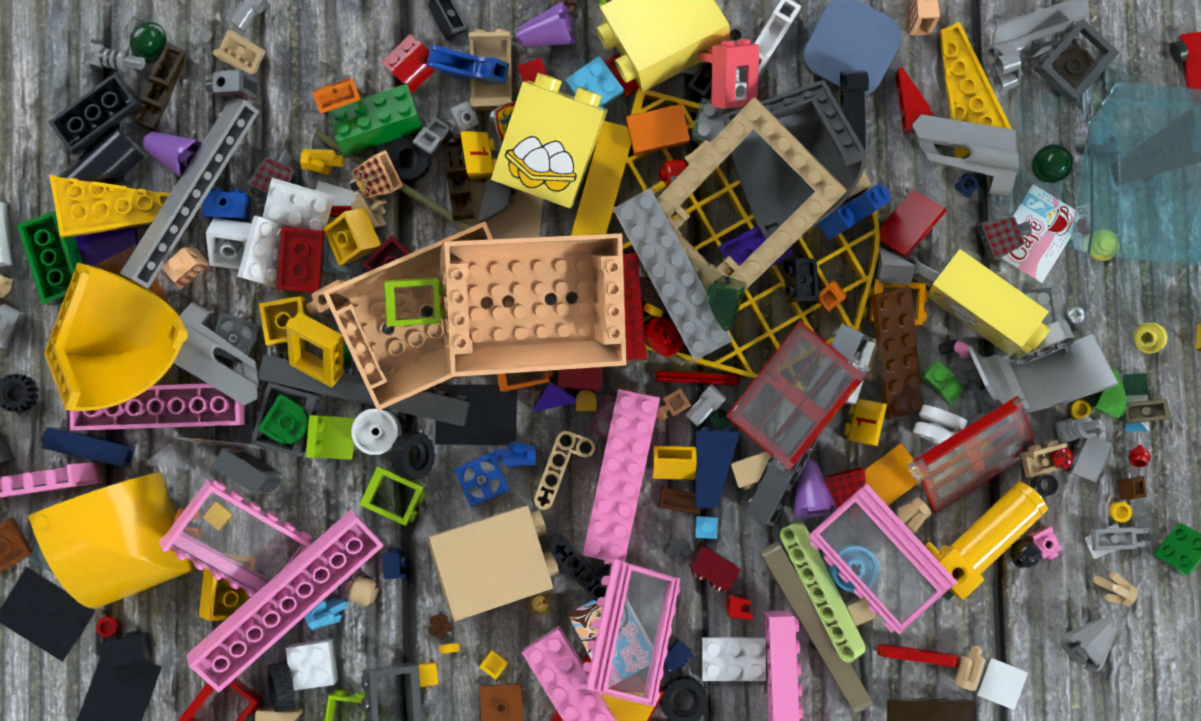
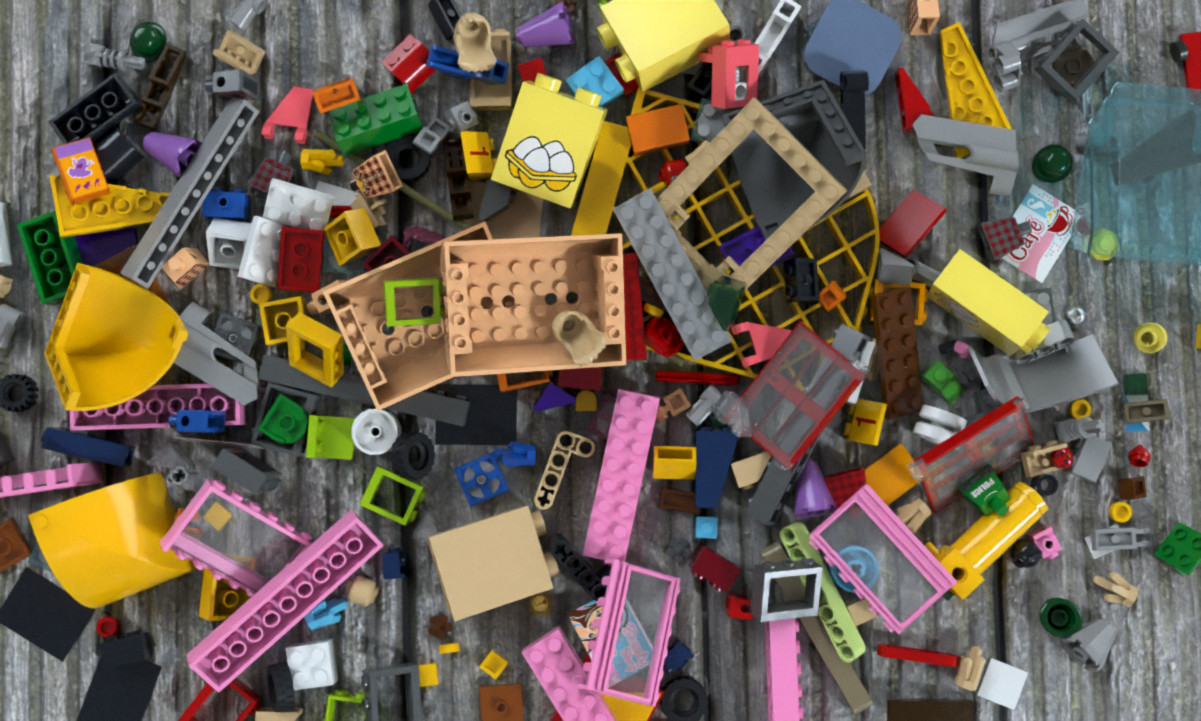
(80, 171): none -> piece
(185, 479): none -> light grey piece
(198, 421): none -> blue torso
(260, 294): none -> yellow tile
(291, 112): none -> coral flag
(420, 237): none -> clear pink piece
(473, 43): none -> tan piece
(501, 118): shield -> none
(578, 336): none -> tan piece
(733, 659): white plate -> none
(734, 412): none -> clear slope
(764, 340): none -> coral flag
(807, 607): none -> dark grey window
(855, 210): blue arch -> none
(971, 181): dark blue plate -> none
(985, 492): none -> green torso
(1060, 617): none -> dark green hat
(1110, 401): bright green slope -> none

